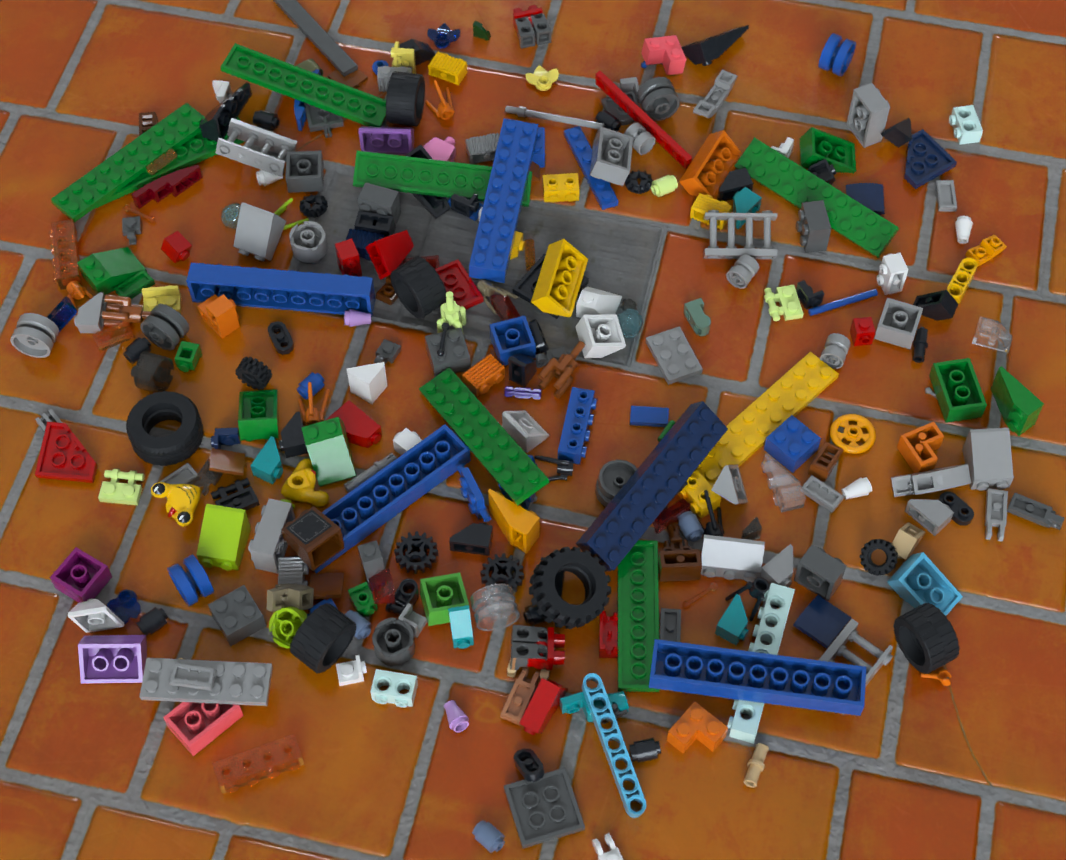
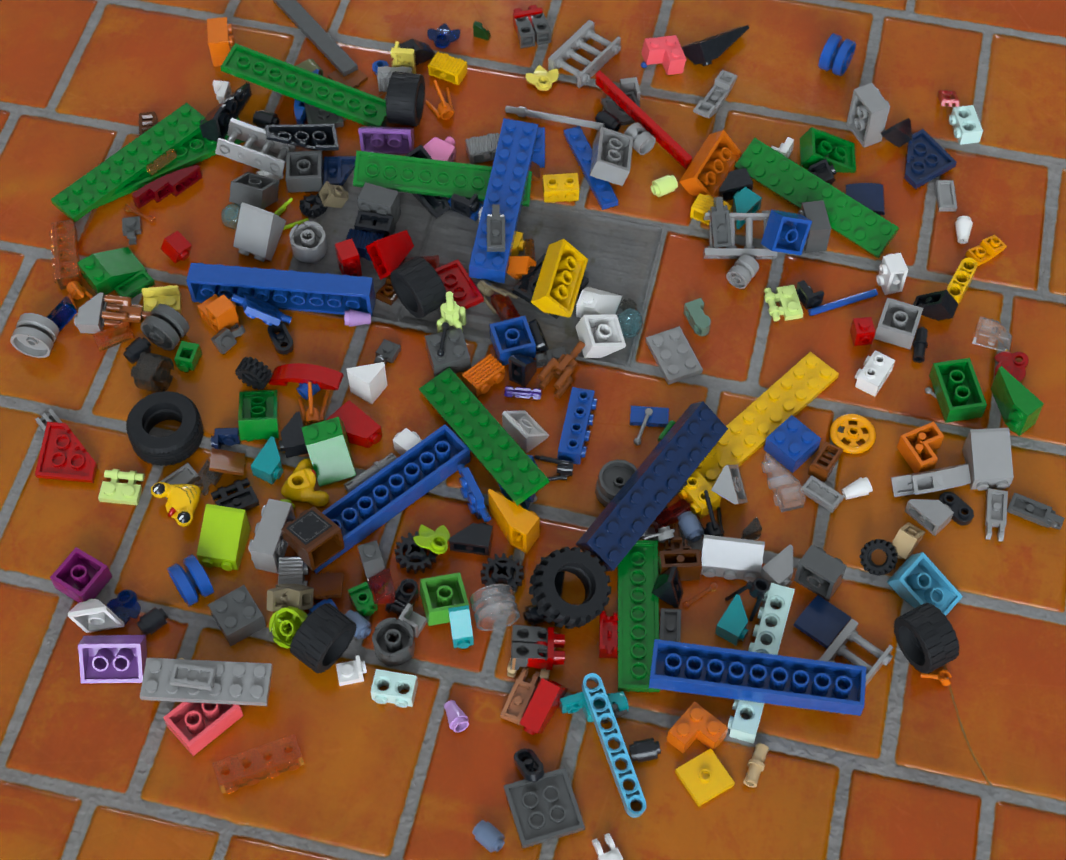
(219, 39): none -> orange brick
(226, 337): none -> dark grey plate
(254, 190): none -> dark grey brick
(260, 309): none -> blue plate
(304, 373): none -> red slope
(308, 136): none -> black wedge
(333, 195): none -> dark tan brick
(338, 169): none -> dark blue wing
(433, 540): none -> lime plate
(495, 230): none -> dark grey hinge
(519, 266): none -> orange panel
(578, 41): none -> light grey fence
(632, 185): black gear -> none
(637, 441): none -> light grey hinge
(658, 98): dark grey wheel -> none
(664, 533): none -> light grey plate
(669, 587): none -> black slope
(704, 777): none -> yellow plate
(720, 224): none -> dark grey hinge
(786, 232): none -> blue brick
(835, 350): light grey wheel -> none
(874, 373): none -> white brick
(944, 97): none -> red tile
(1009, 363): none -> red plate

